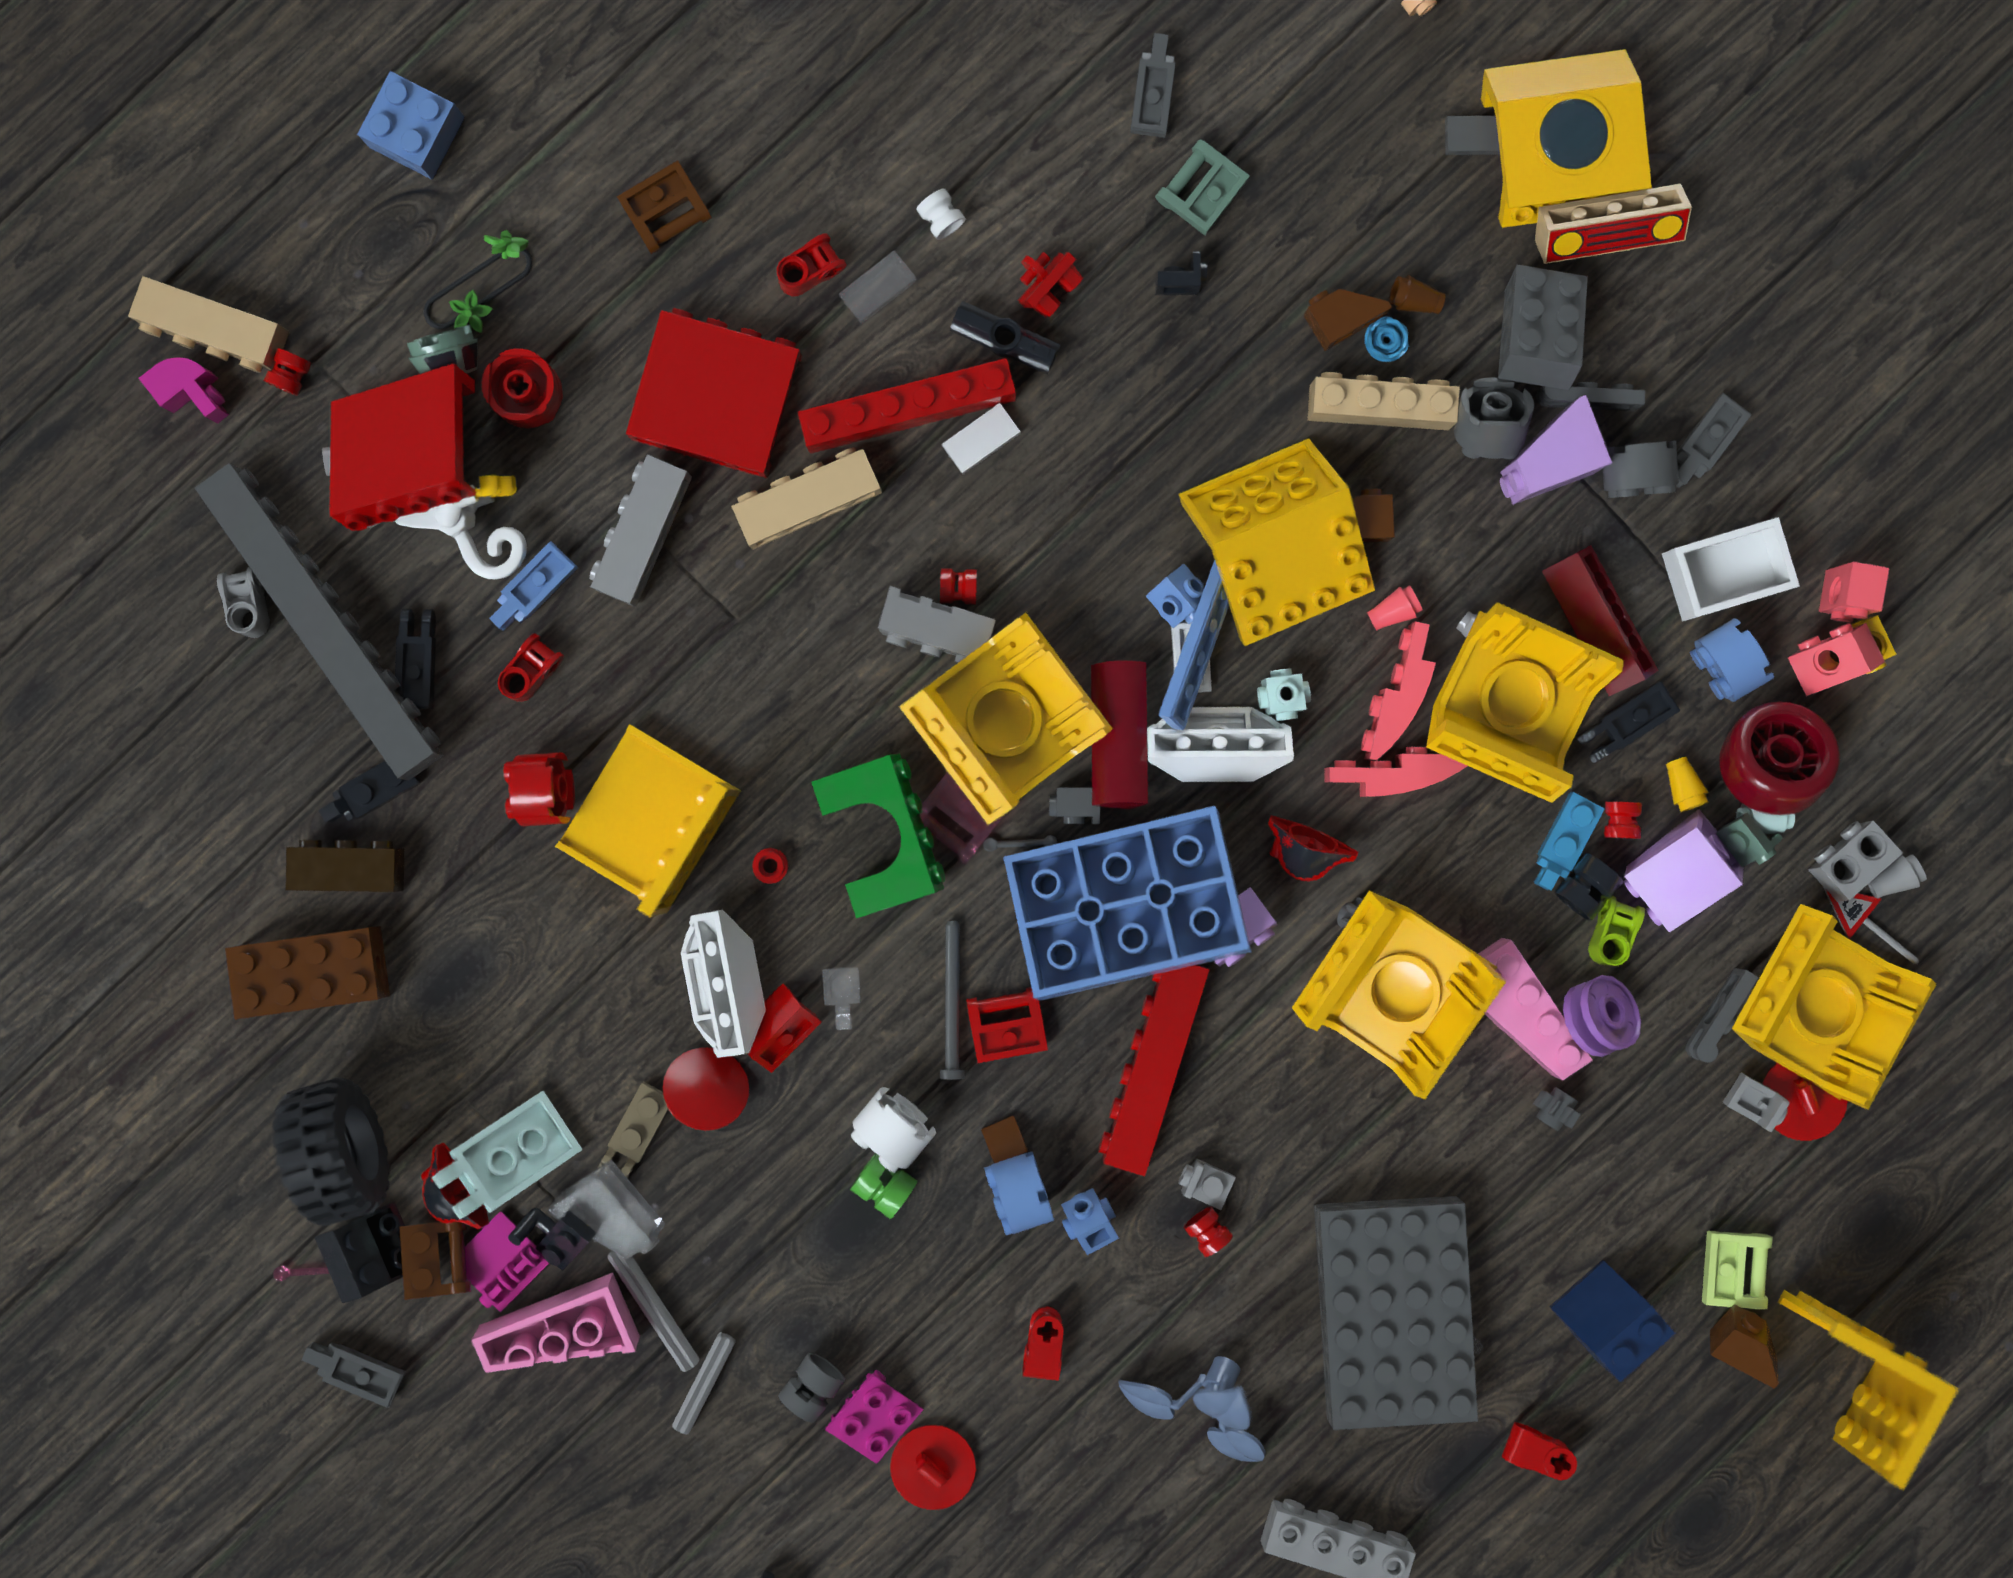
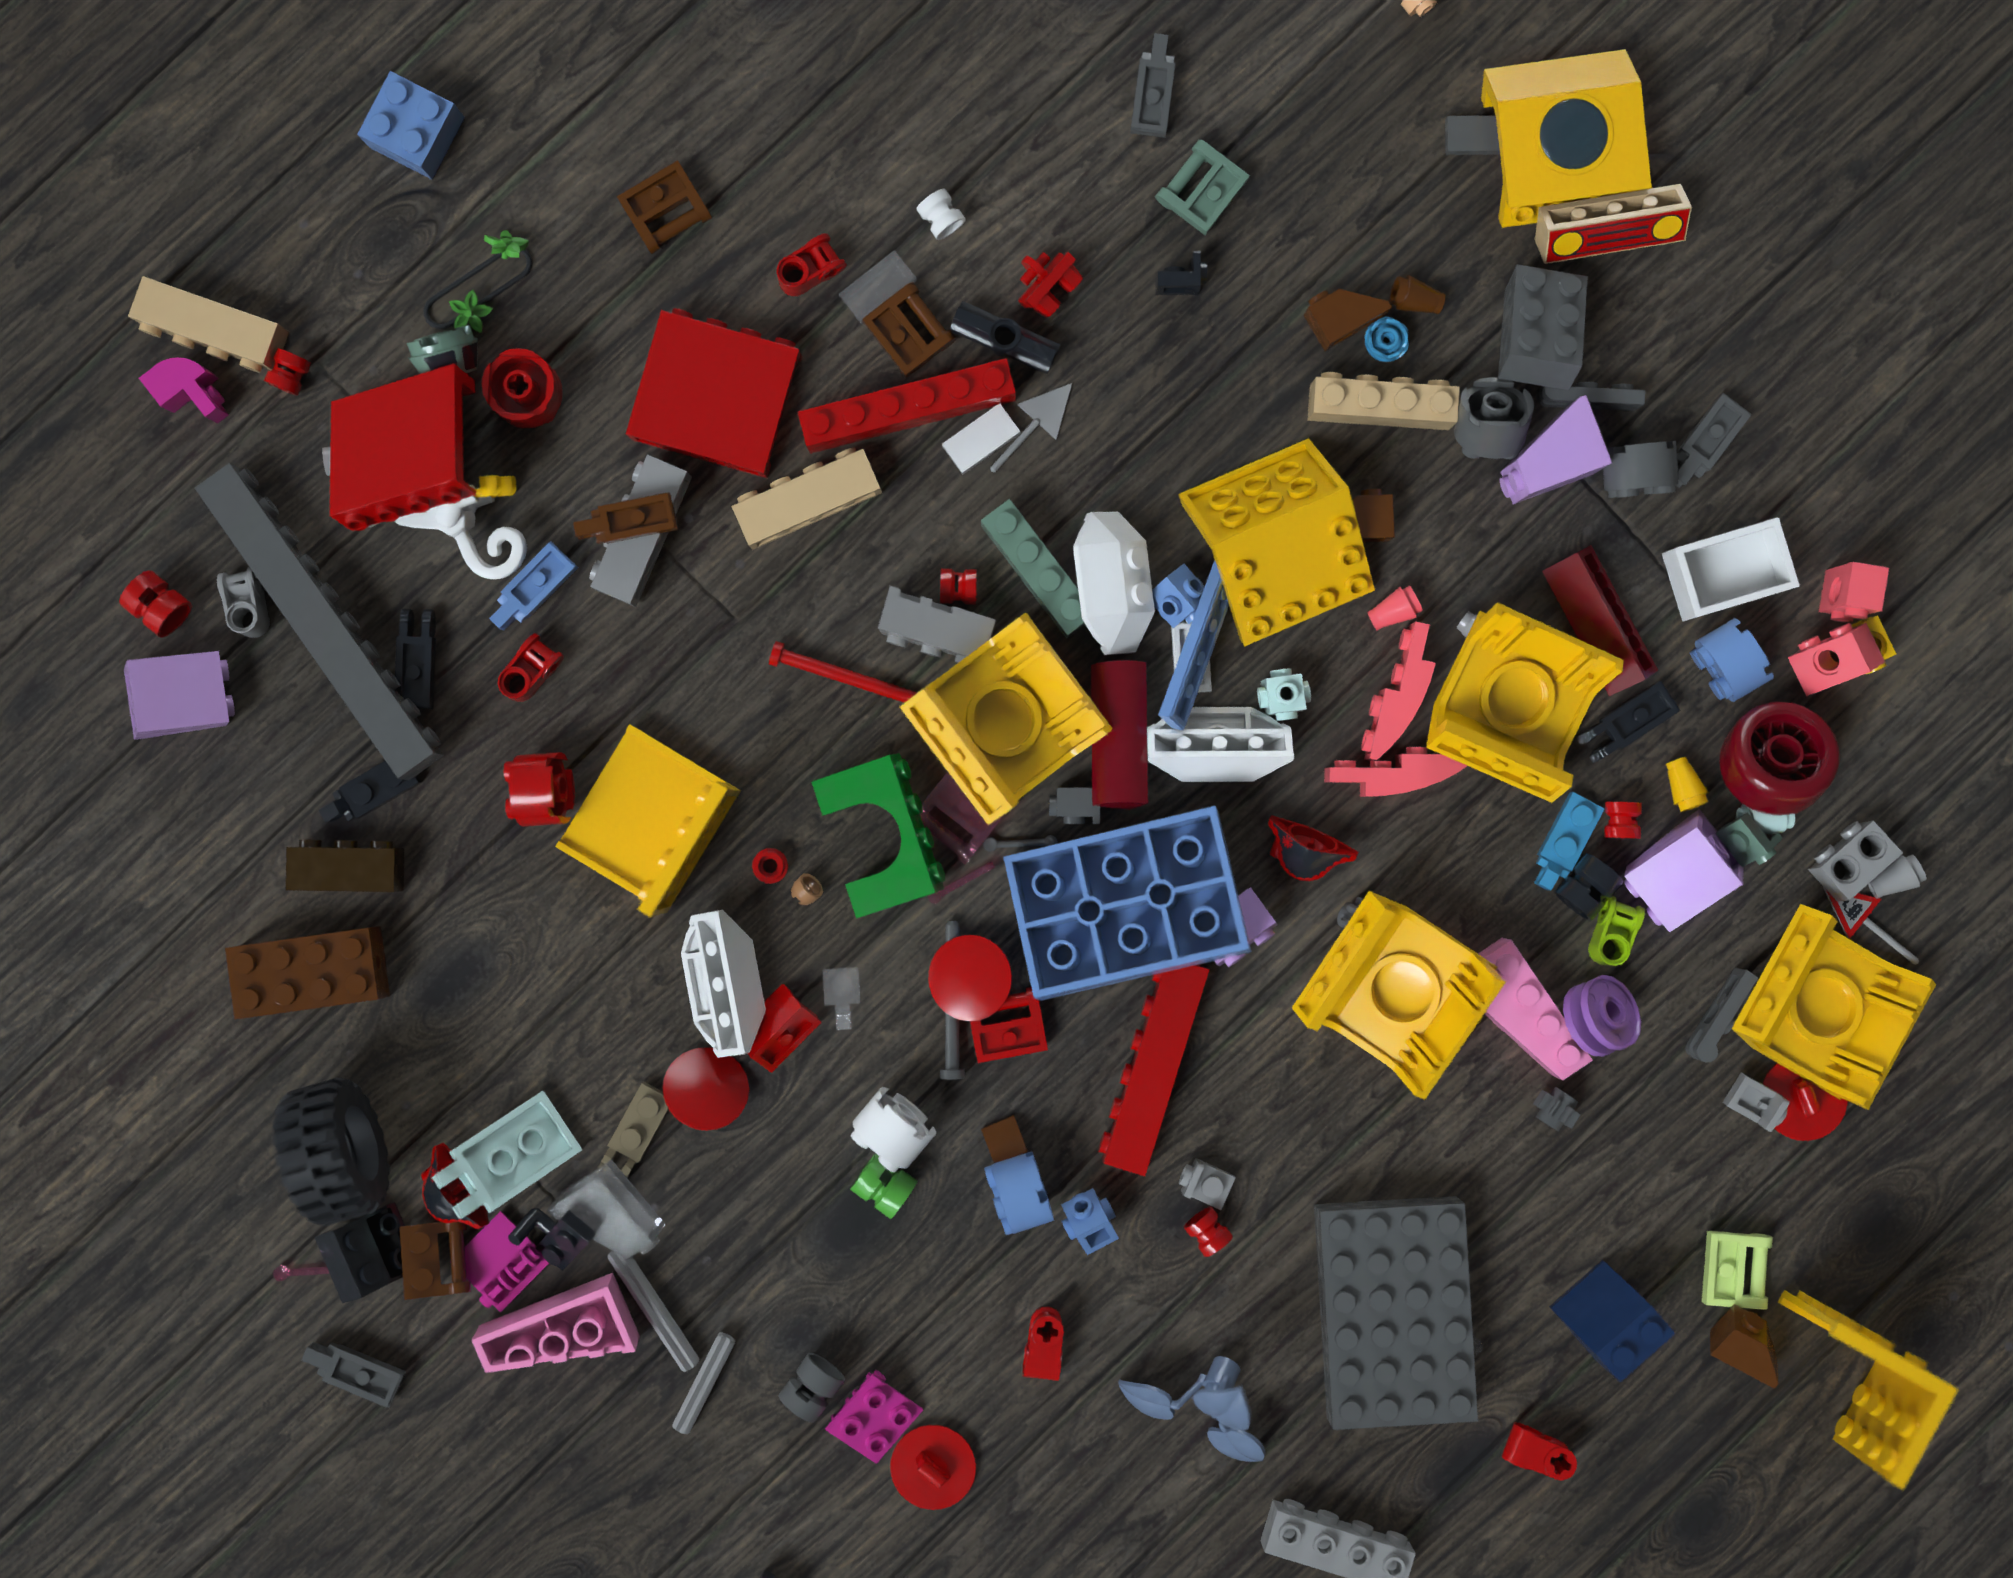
(149, 598): none -> red wheel
(177, 694): none -> lavender slope
(629, 519): none -> reddish brown hinge
(806, 889): none -> medium nougat hinge
(839, 674): none -> red bar
(900, 337): none -> reddish brown plate
(936, 897): none -> clear pink hinge
(970, 977): none -> red shield
(1035, 566): none -> sand green brick
(1045, 411): none -> light grey piece
(1113, 582): none -> white wedge

